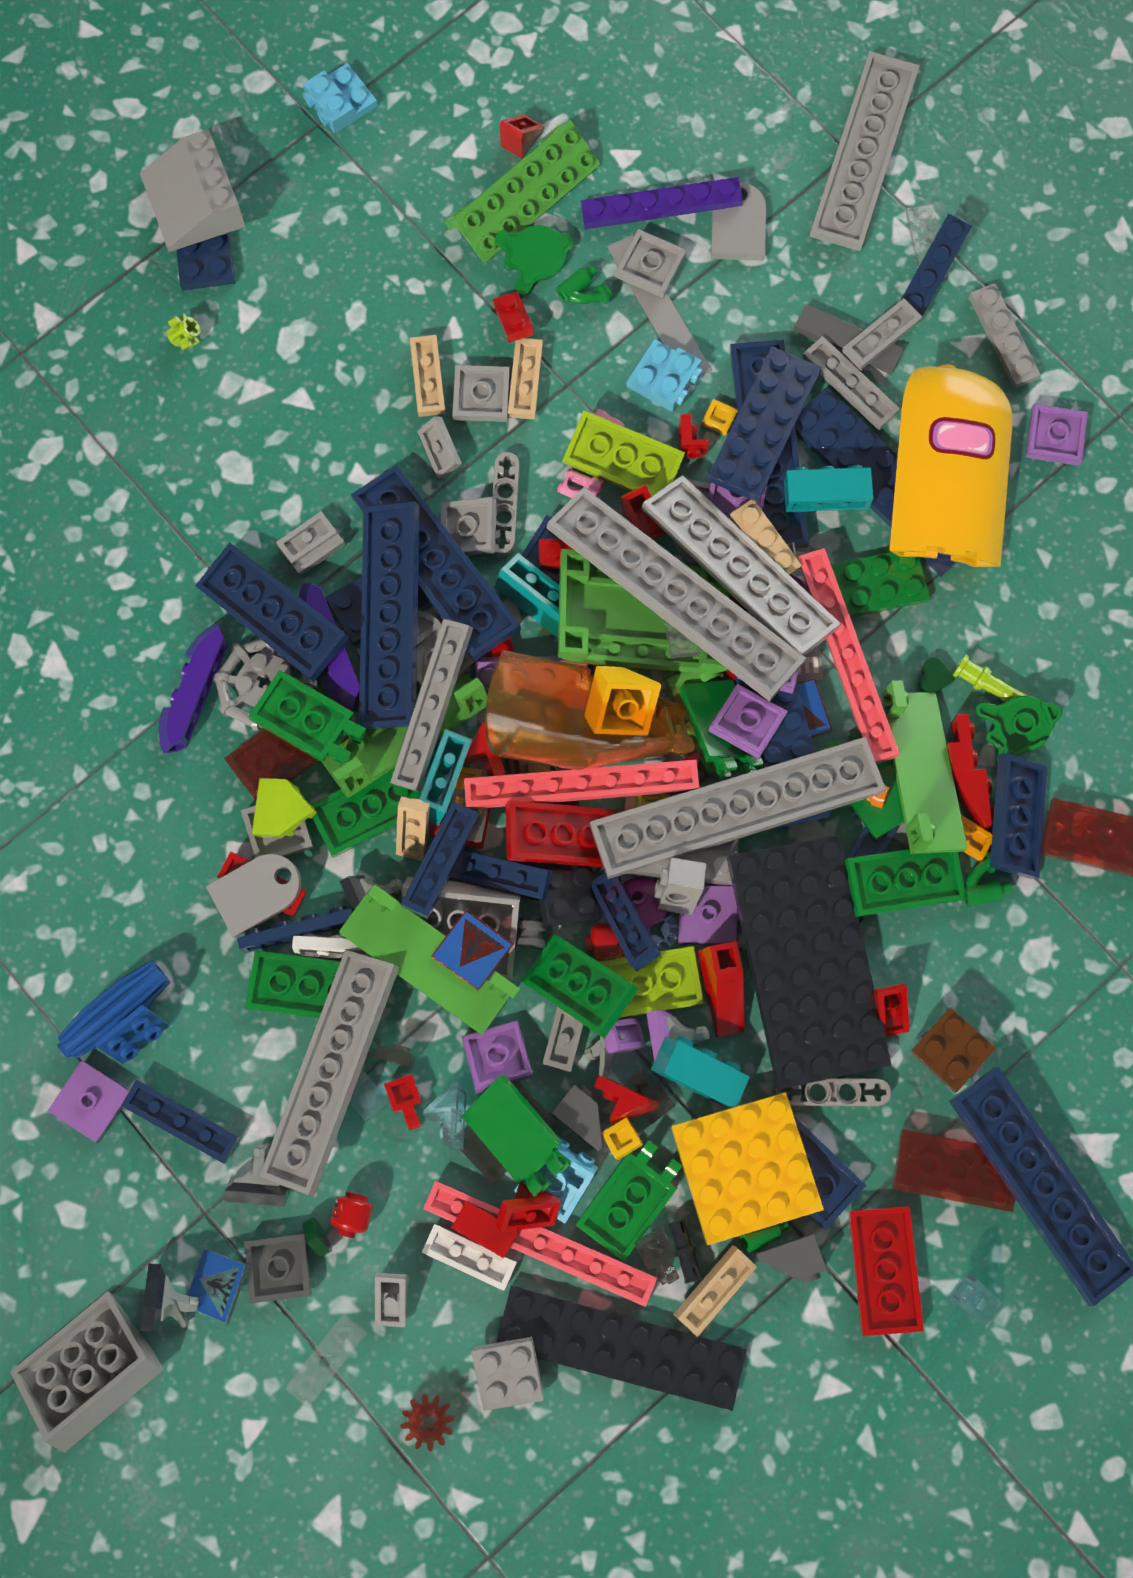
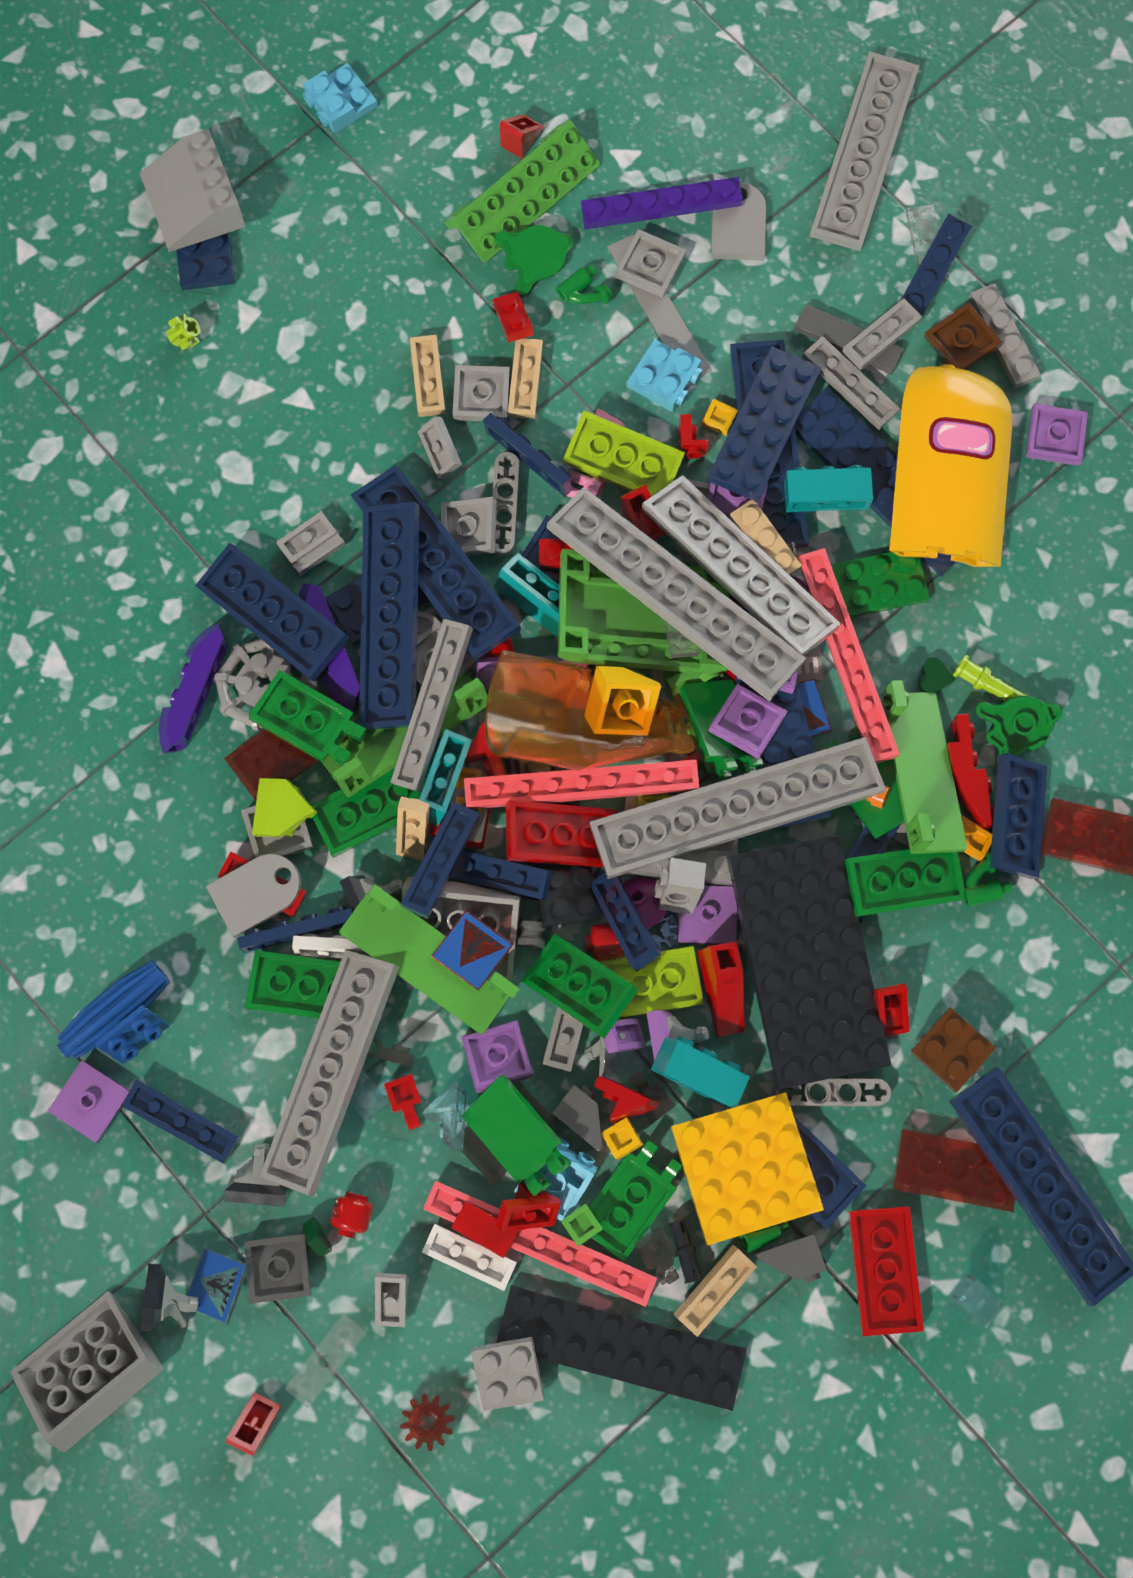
(253, 1424): none -> red slope
(535, 460): none -> dark blue plate
(581, 1225): none -> bright green plate
(963, 338): none -> reddish brown plate

